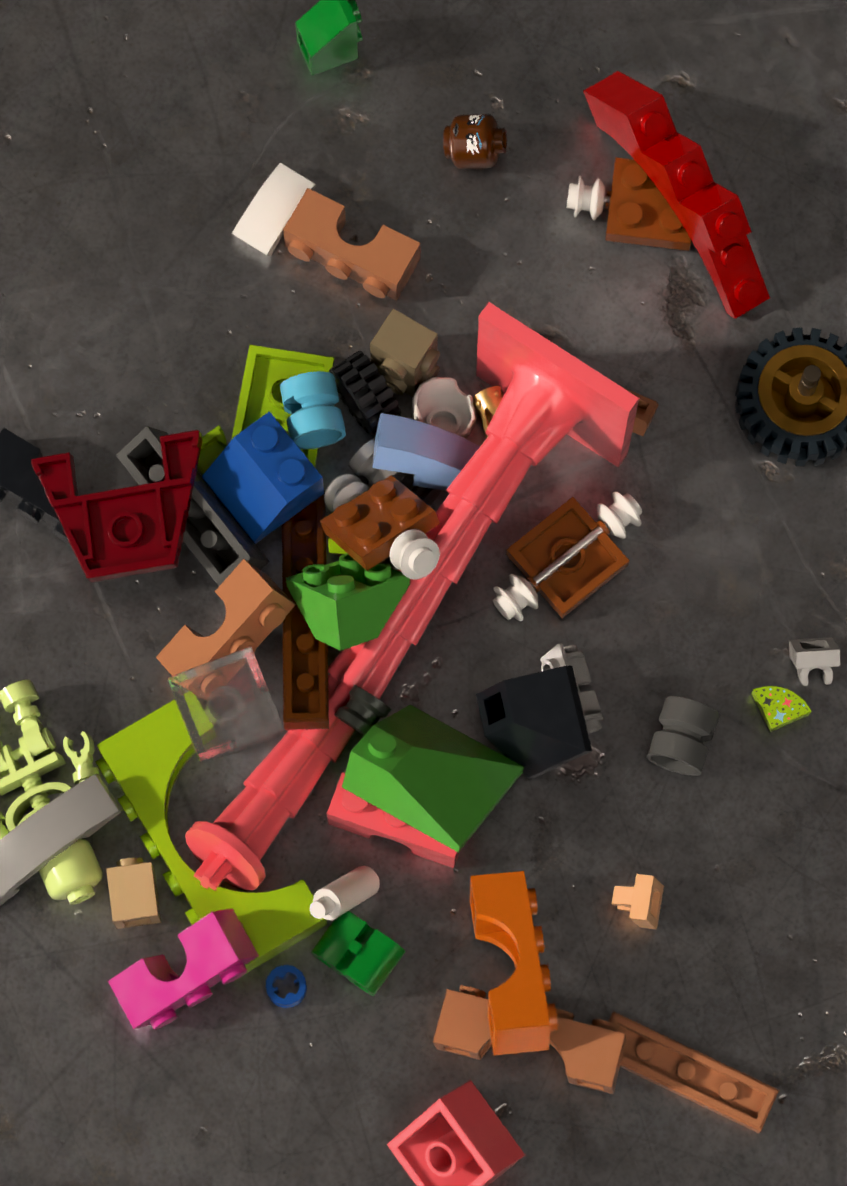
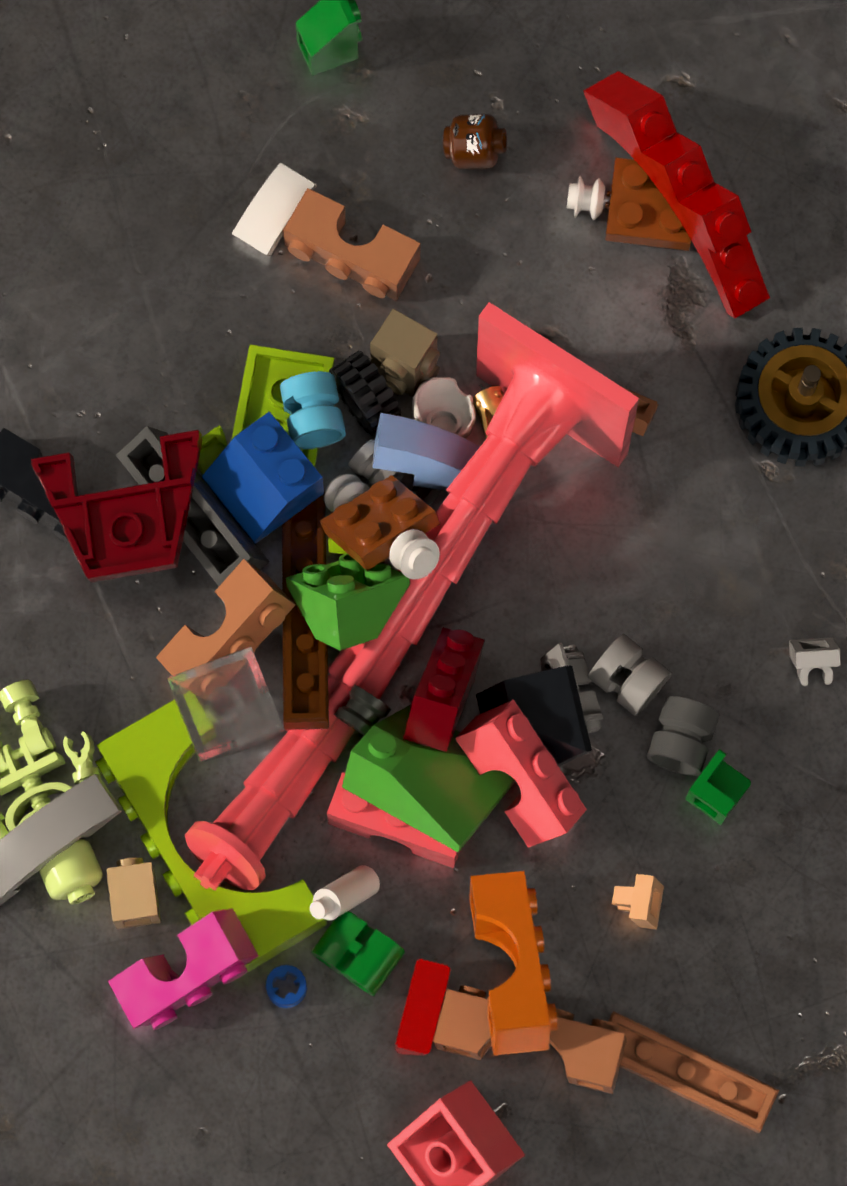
(422, 1008): none -> red slope
(444, 689): none -> dark red brick
(508, 743): none -> coral arch
(567, 557): dark orange plate -> none
(643, 683): none -> light grey wheel
(718, 789): none -> green panel
(779, 706): lime tile -> none

